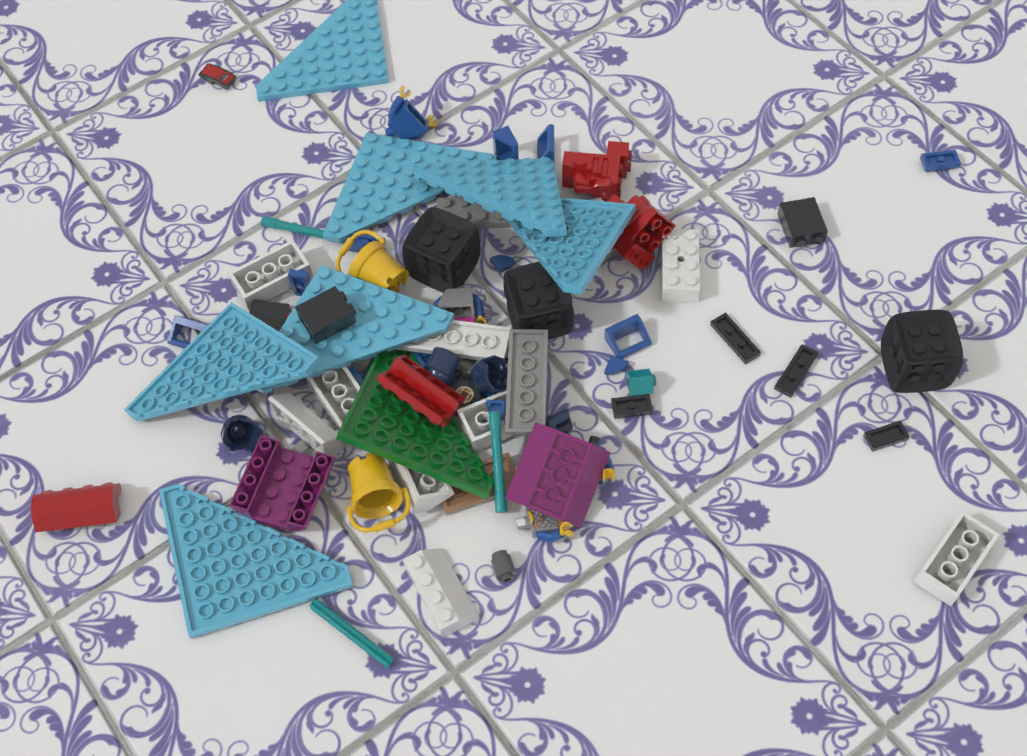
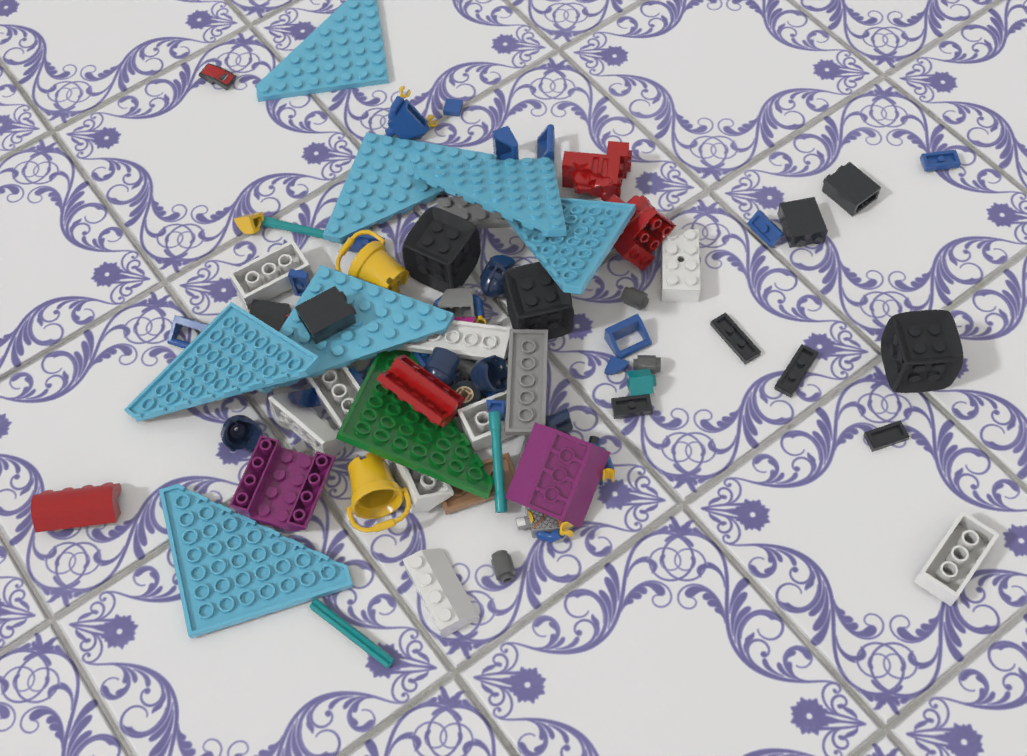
(249, 223): none -> yellow brick
(305, 398): none -> clear blue brick
(452, 107): none -> blue tile
(492, 280): none -> dark blue helmet
(634, 298): none -> dark grey brick
(647, 362): none -> dark grey brick
(765, 229): none -> blue plate
(850, 188): none -> black brick

